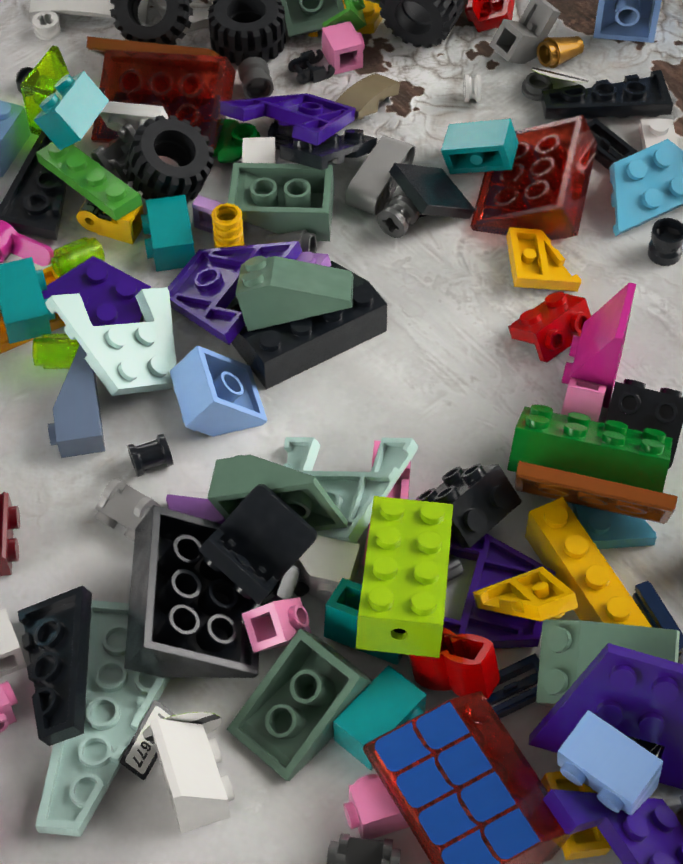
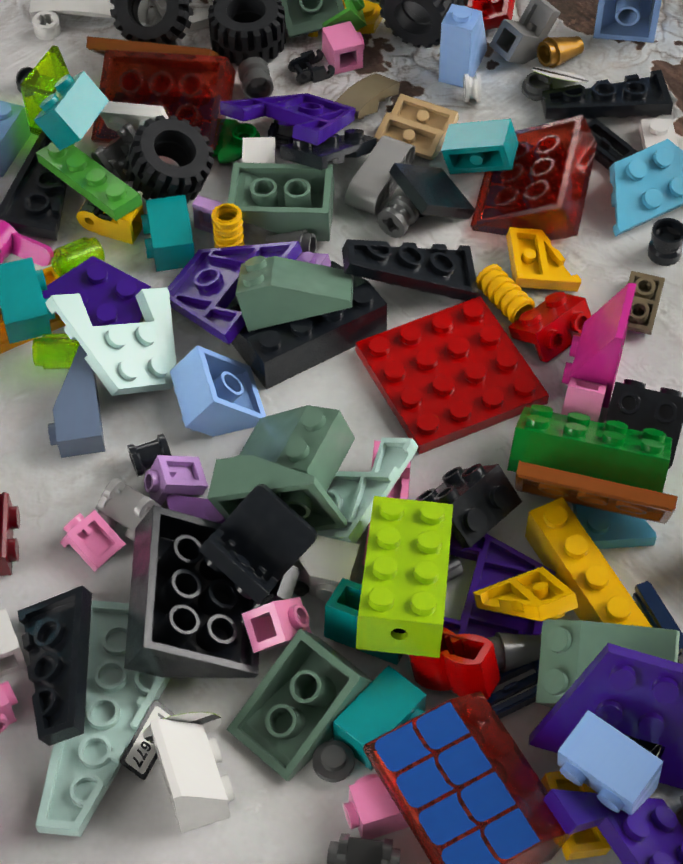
(92, 539): none -> bright pink bracket
(174, 476): none -> lavender bracket
(304, 440): none -> sand green slope
(333, 761): none -> dark grey plate
(418, 124): none -> tan slope
(422, 269): none -> black wing
(450, 374): none -> red plate
(461, 44): none -> light blue slope
(503, 292): none -> yellow piece
(515, 649): none -> dark grey cone
(645, 301): none -> dark tan slope

